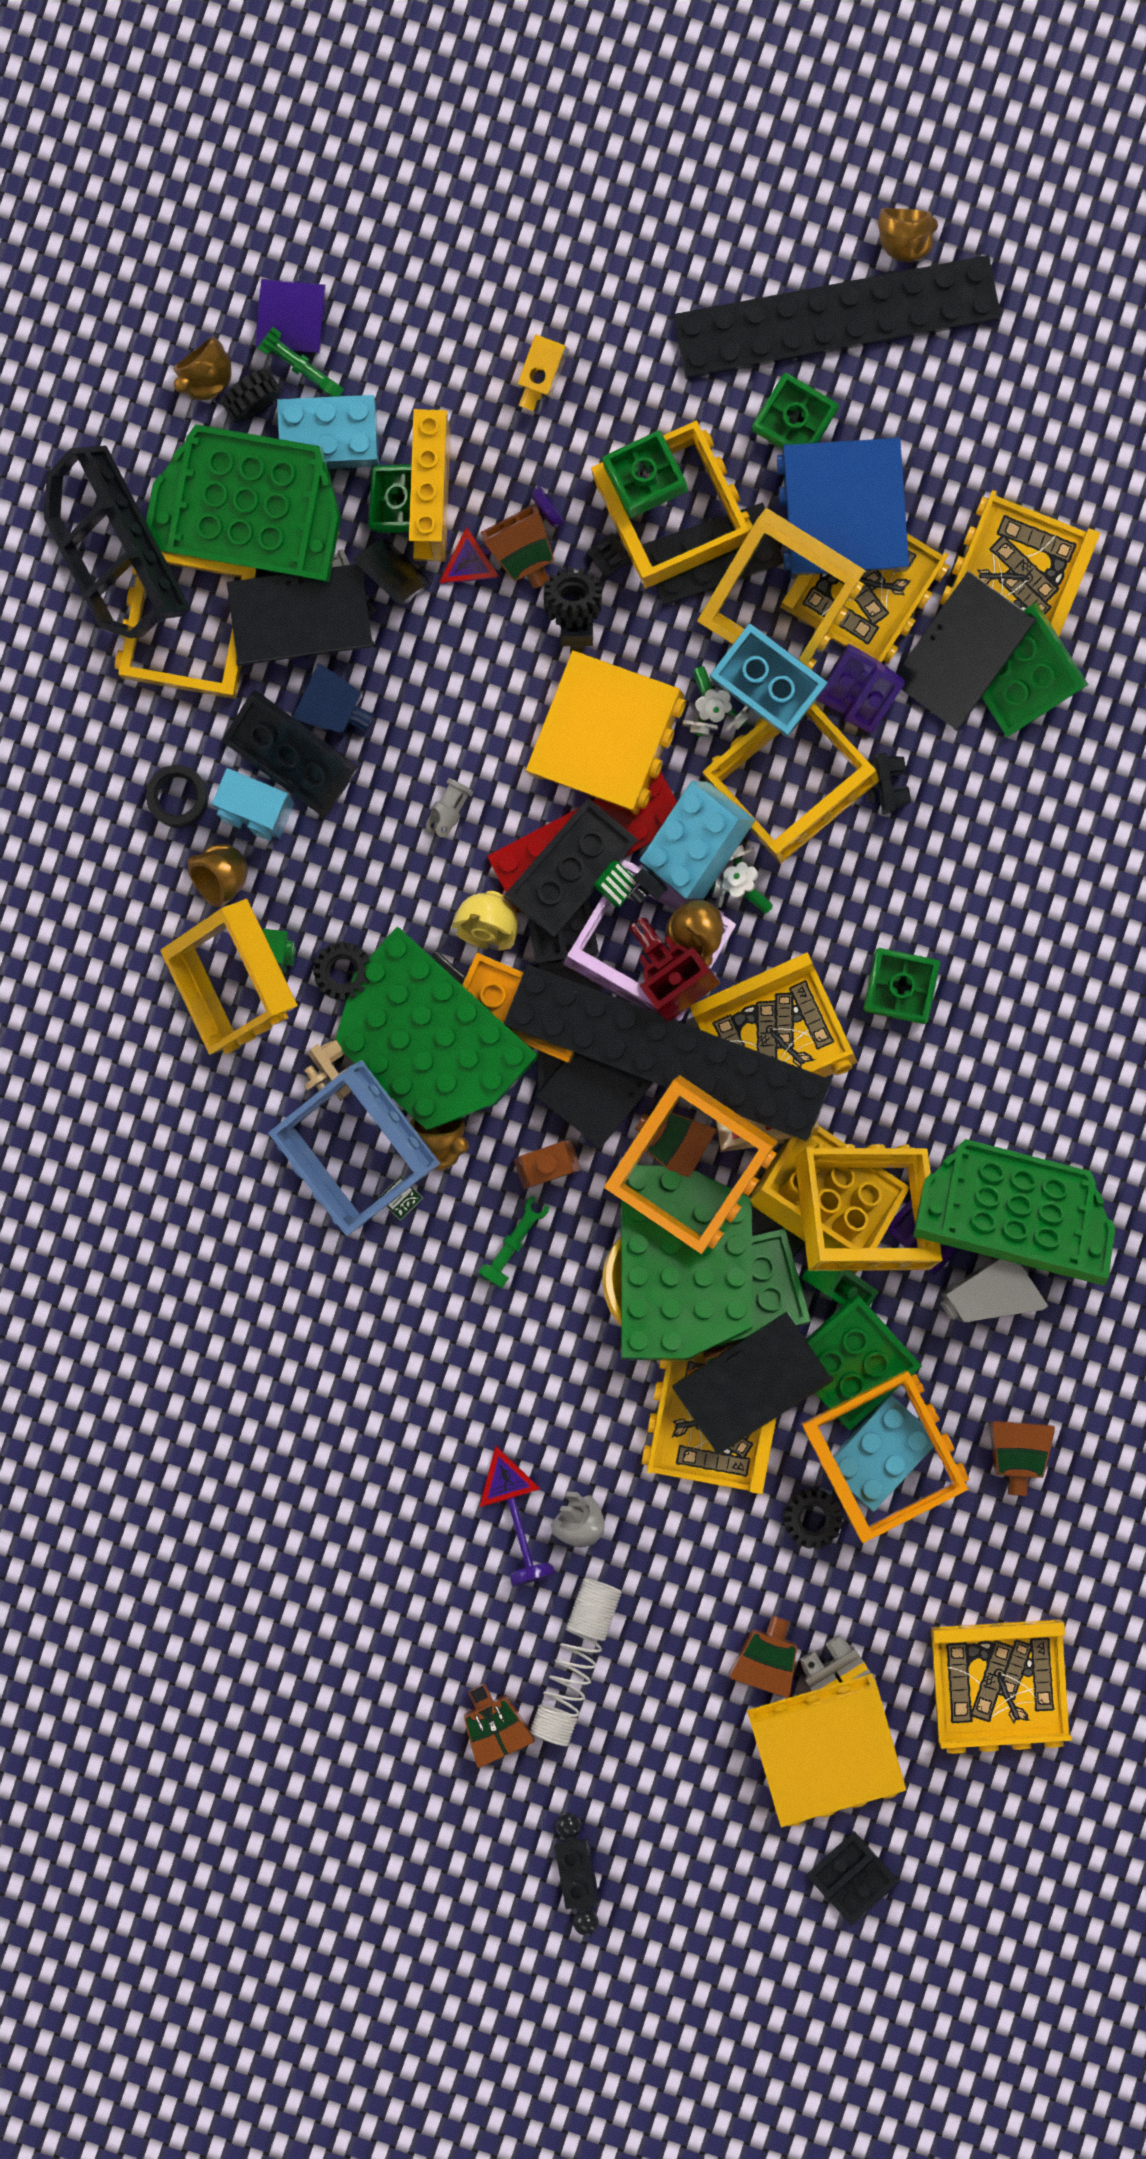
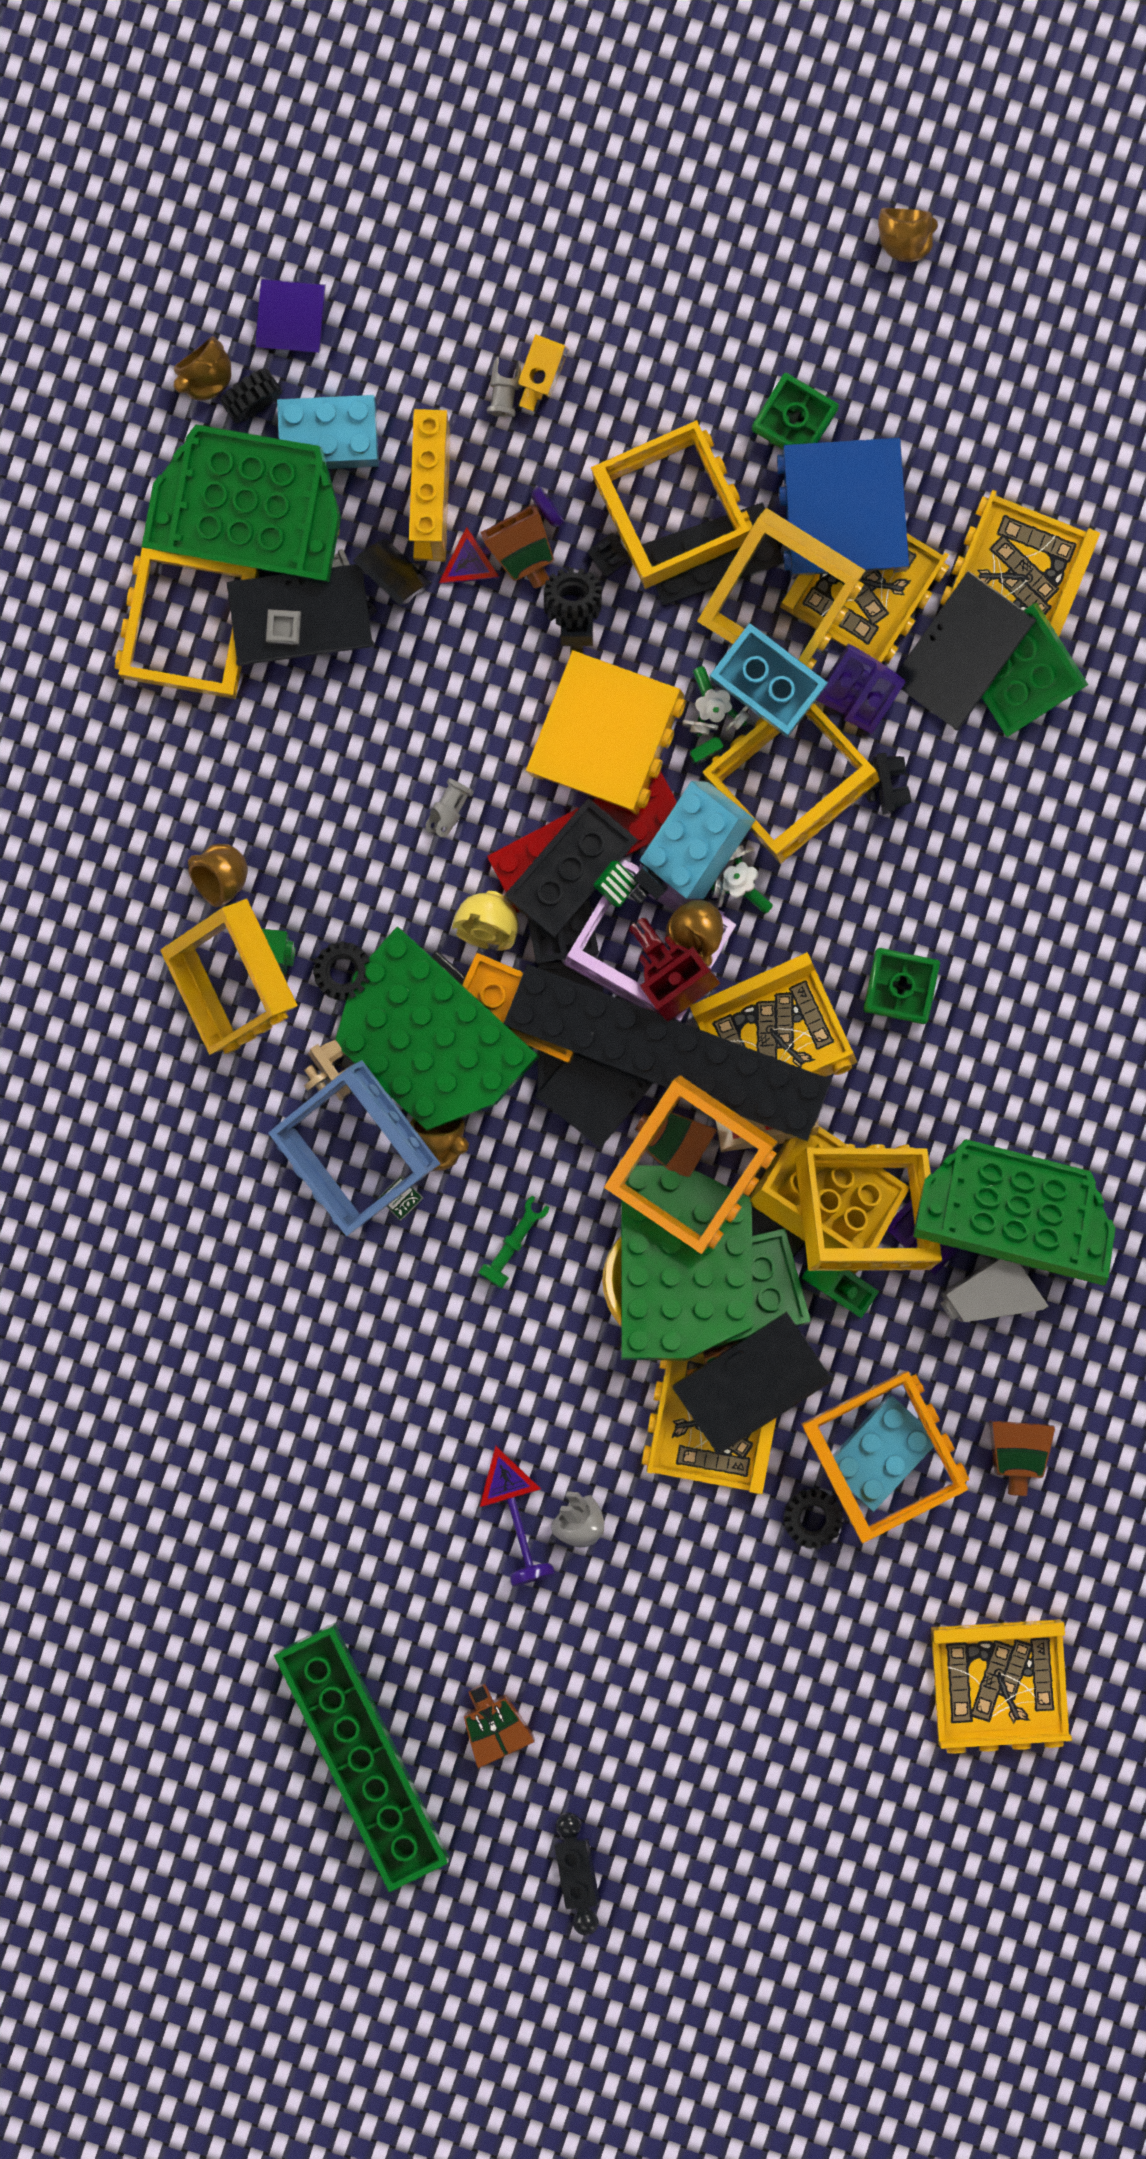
(132, 532): black plate -> none
(153, 791): black tyre -> none
(253, 804): medium azure brick -> none
(283, 627): none -> light grey tile
(289, 753): black plate -> none
(299, 364): green piece -> none
(331, 704): dark blue torso -> none
(362, 1757): none -> green brick
(387, 488): green brick -> none
(503, 392): none -> light grey piece
(547, 1164): dark orange torso -> none
(589, 1618): white piece -> none
(654, 457): green brick -> none
(706, 750): none -> green tile
(767, 1659): dark orange torso -> none
(827, 1750): yellow panel -> none
(837, 317): black plate -> none
(845, 1662): light grey hips -> none
(853, 1878): black slope -> none
(858, 1355): green plate -> none

